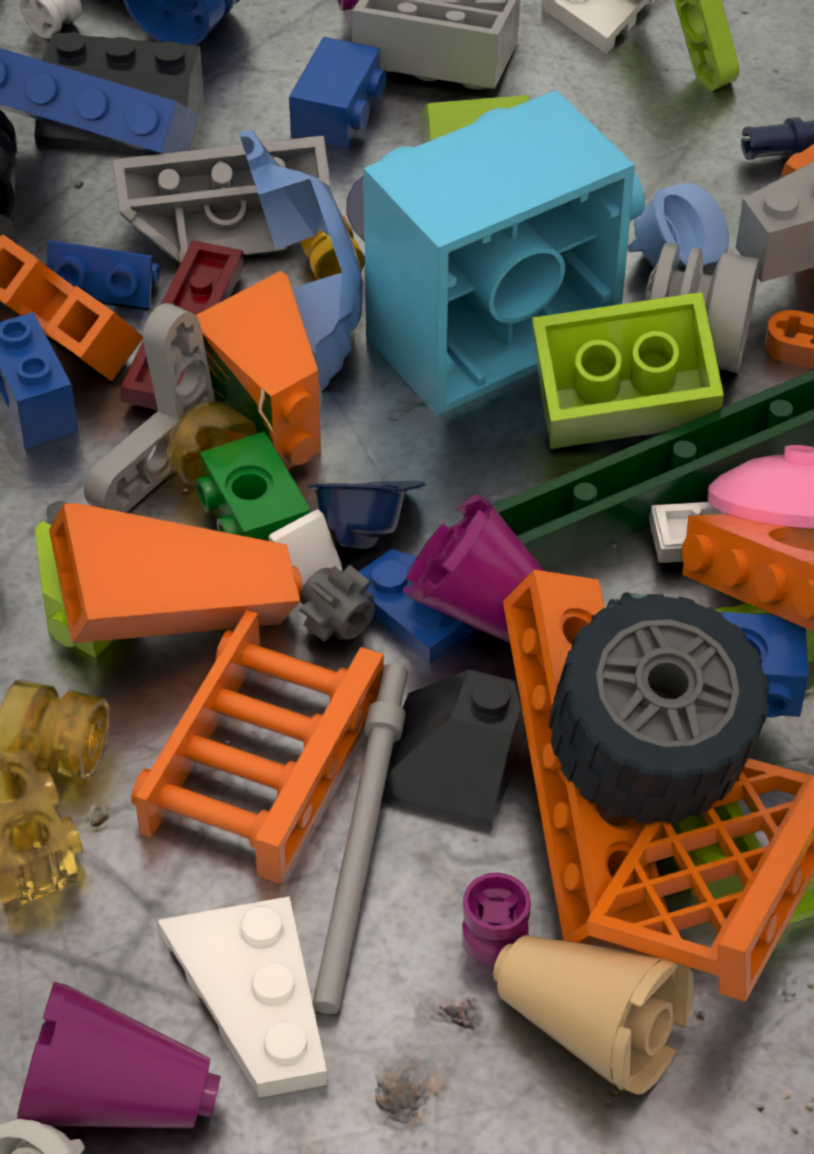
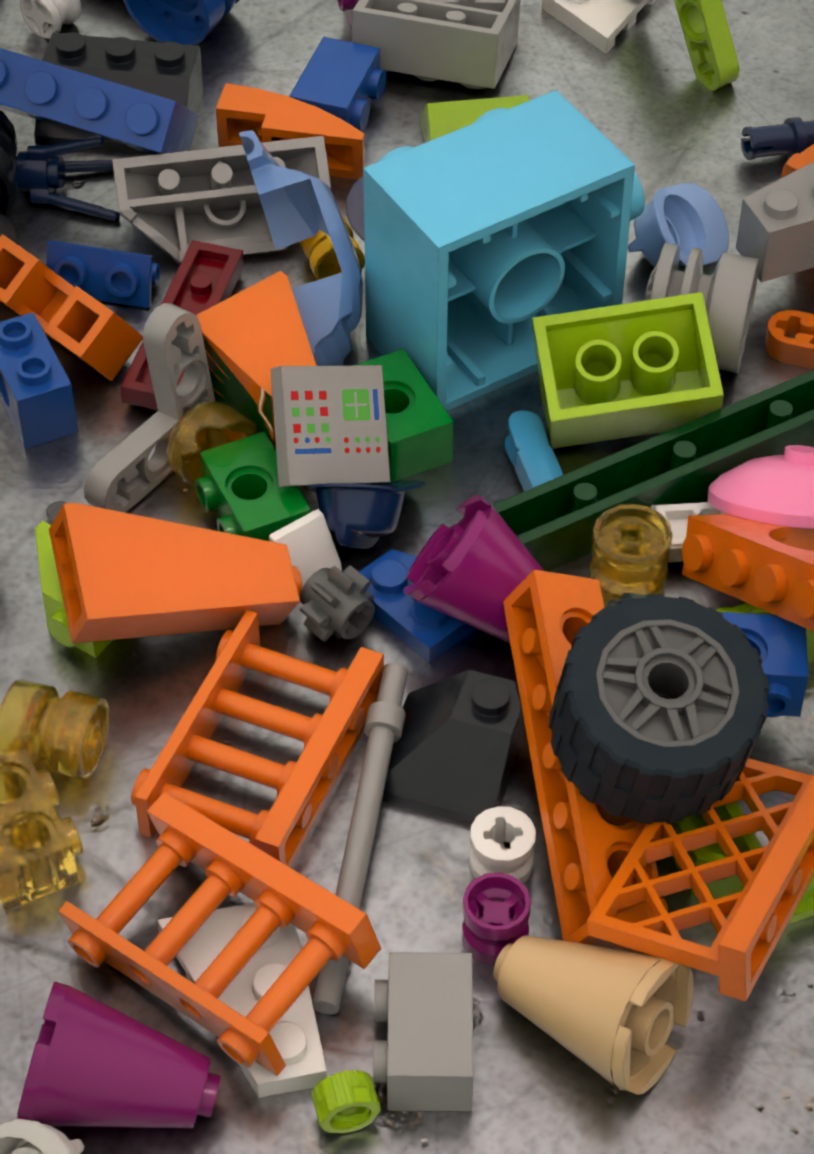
(42, 172): none -> dark blue plant
(230, 867): none -> orange fence
(285, 118): none -> orange slope
(330, 425): none -> light grey tile
(345, 1101): none -> lime axle
(415, 419): none -> green brick
(428, 1032): none -> light grey brick
(487, 843): none -> white wheel
(530, 450): none -> dark azure bar
(630, 551): none -> clear yellow wheel

